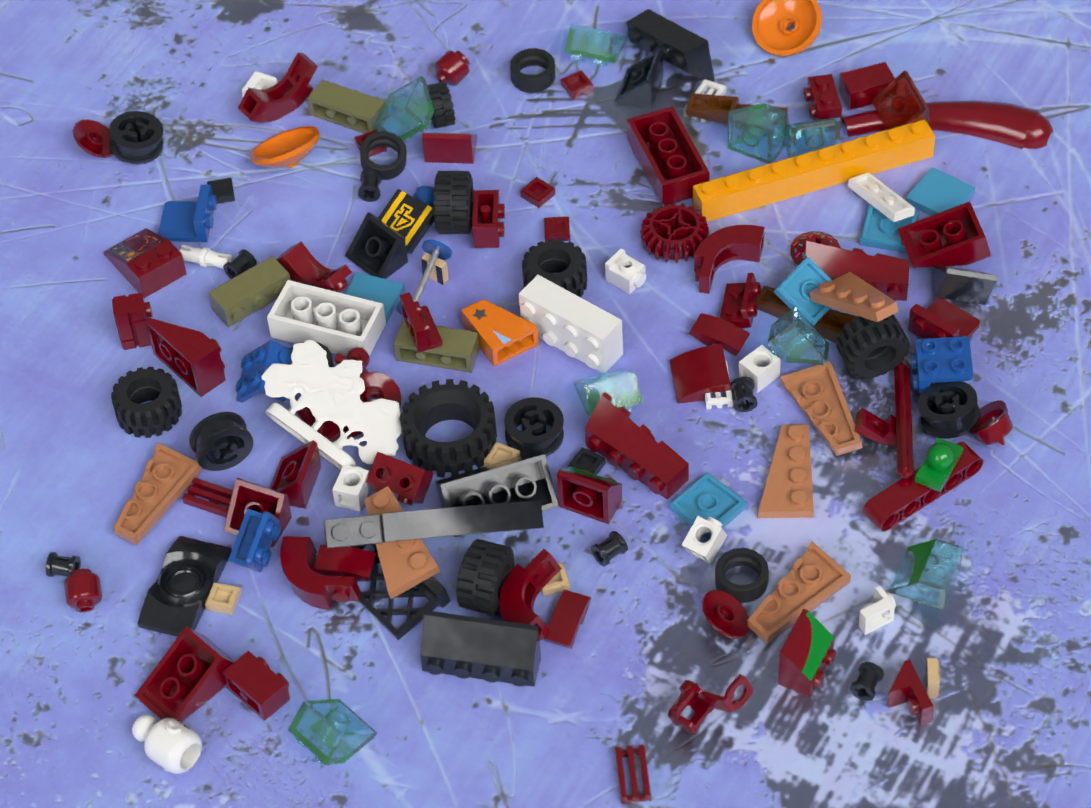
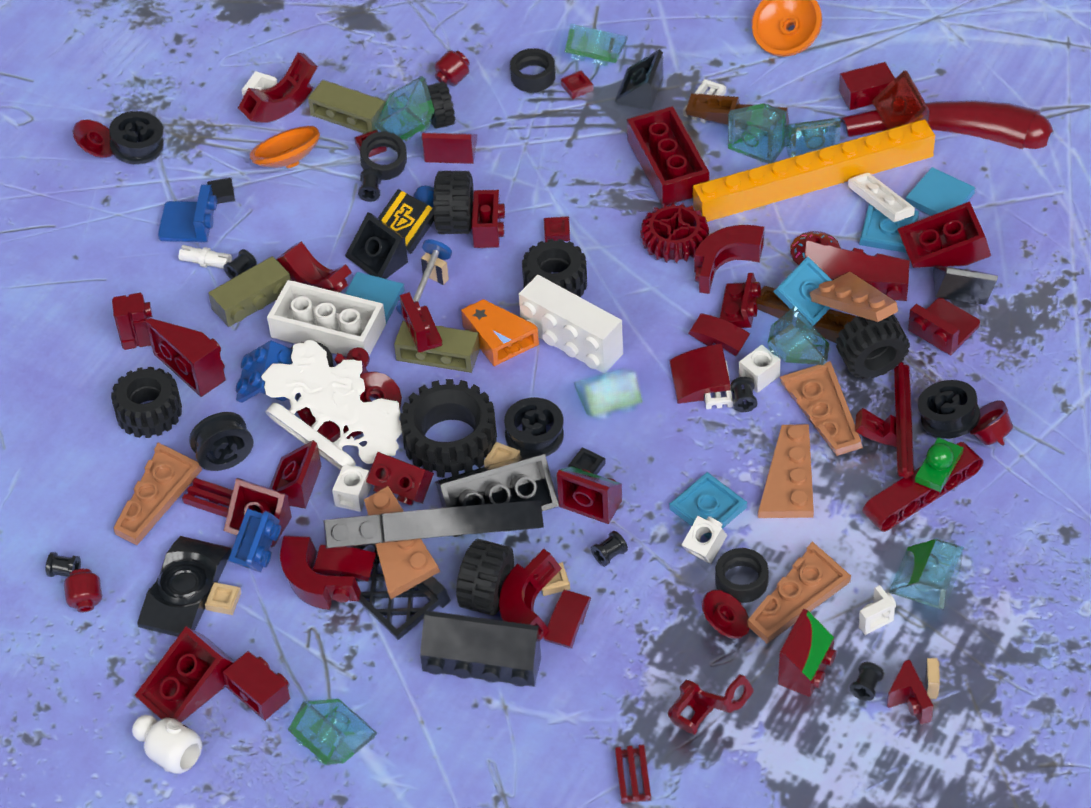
(147, 261): dark red slope -> none
(537, 192): dark red tile -> none
(625, 272): white brick -> none
(634, 449): dark red wedge -> none
(677, 43): black wedge -> none
(822, 98): dark red brick -> none
(941, 361): blue bracket -> none

